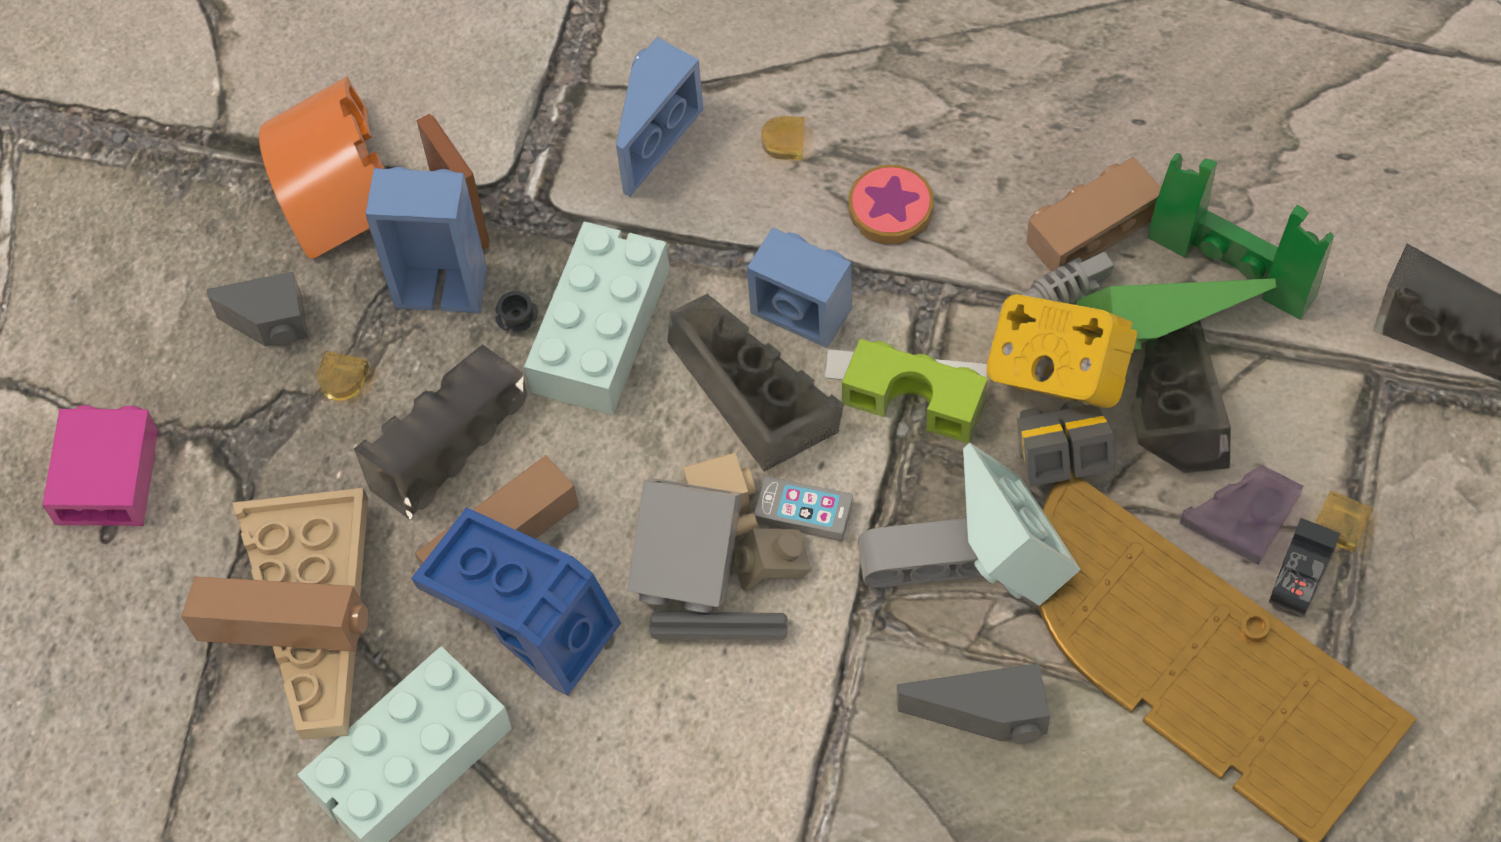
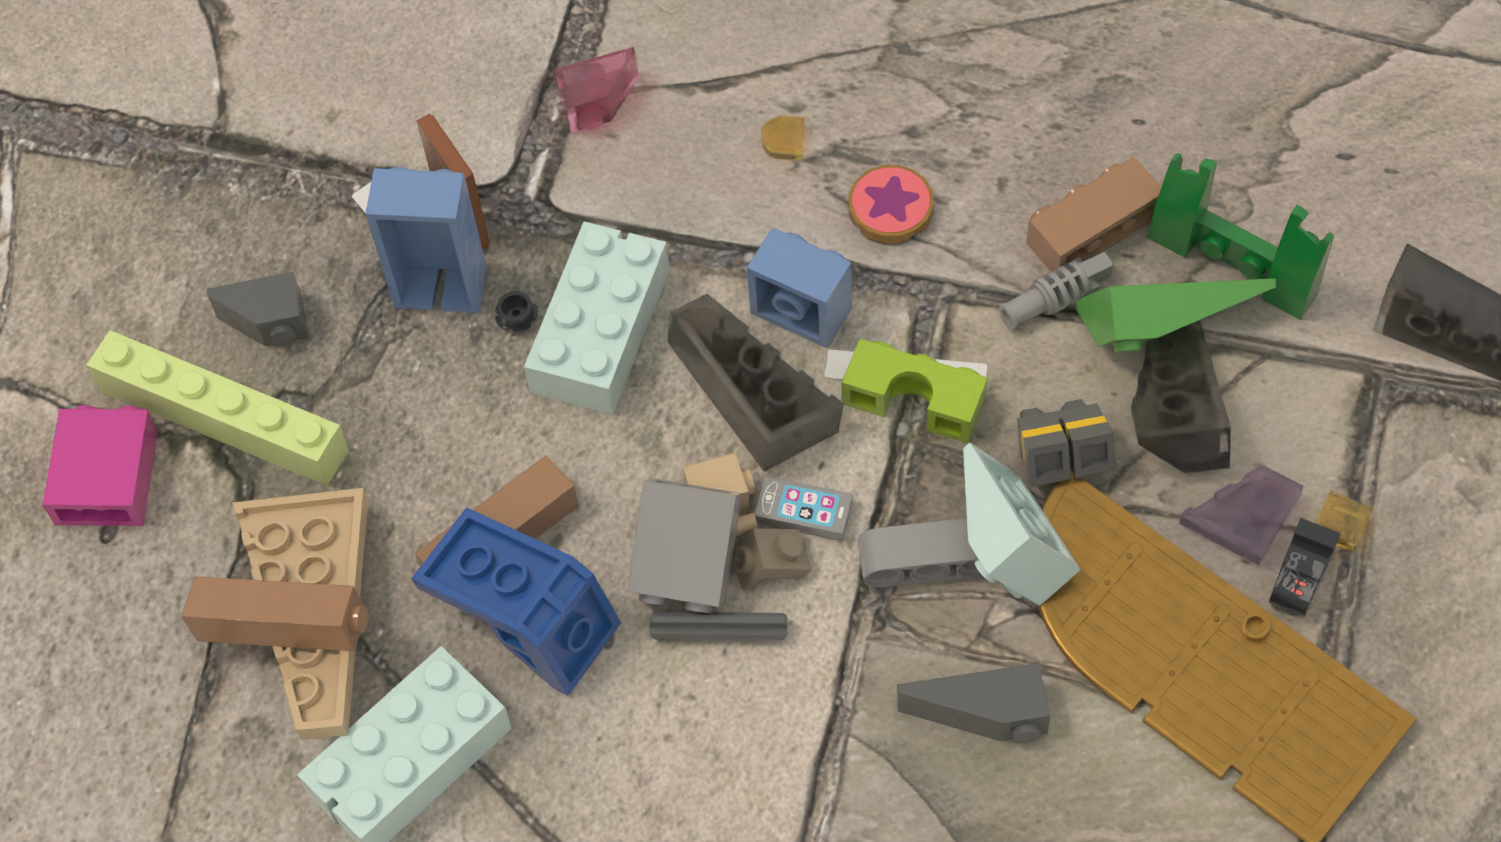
(218, 408): none -> yellowish green brick
(321, 166): orange panel -> none
(341, 375): clear yellow tile -> none
(441, 431): clear smoke wedge -> none
(595, 88): none -> clear pink slope
(657, 109): medium blue slope -> none
(1061, 350): yellow axle -> none

